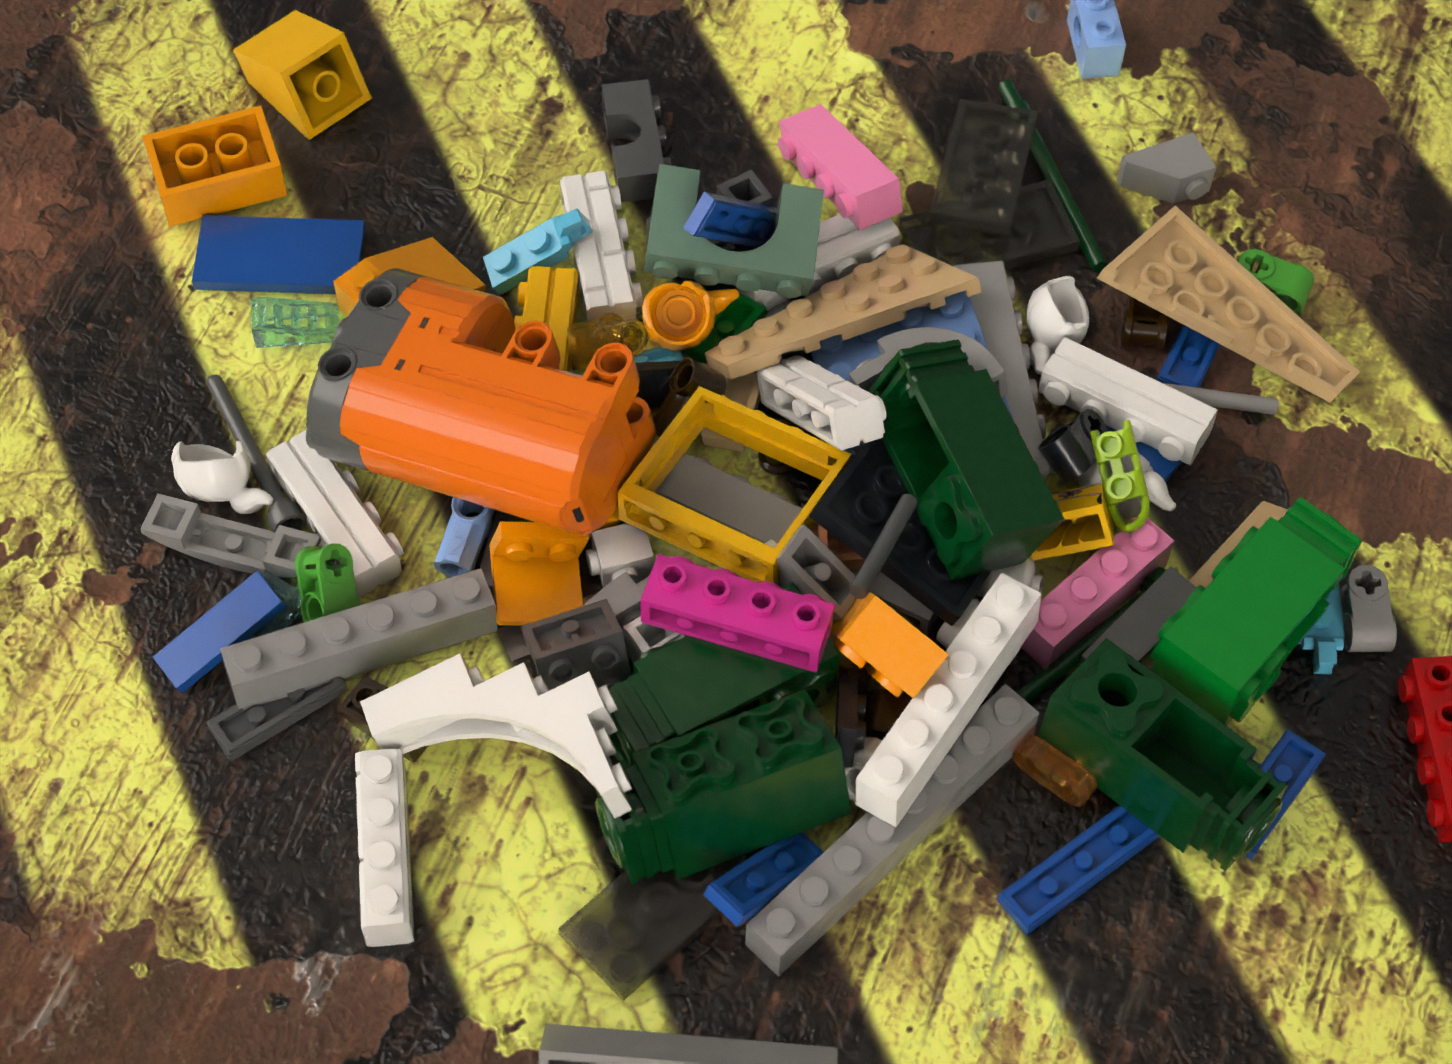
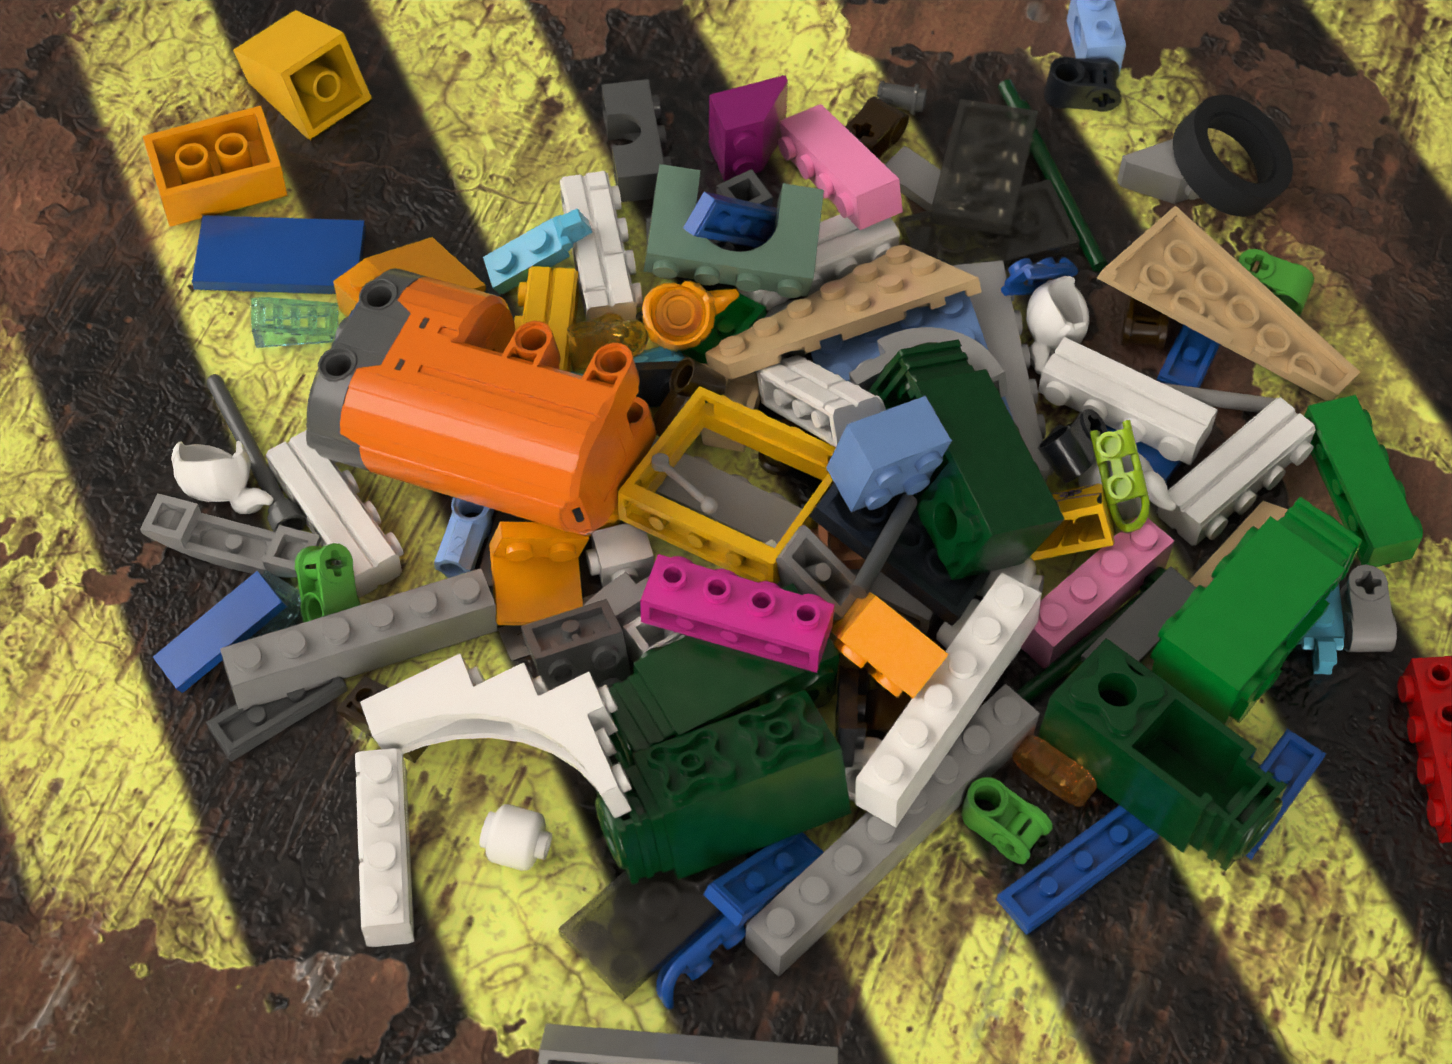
(515, 837): none -> white head
(660, 463): none -> light grey hinge
(695, 958): none -> blue piece
(746, 125): none -> magenta slope
(878, 126): none -> dark brown piece
(888, 454): none -> medium blue brick
(903, 96): none -> dark grey pin
(916, 176): none -> light grey tile
(1007, 821): none -> bright green piece
(1036, 273): none -> blue piece
(1080, 83): none -> black piece
(1210, 177): none -> black tyre
(1238, 470): none -> white brick
(1362, 482): none -> green brick

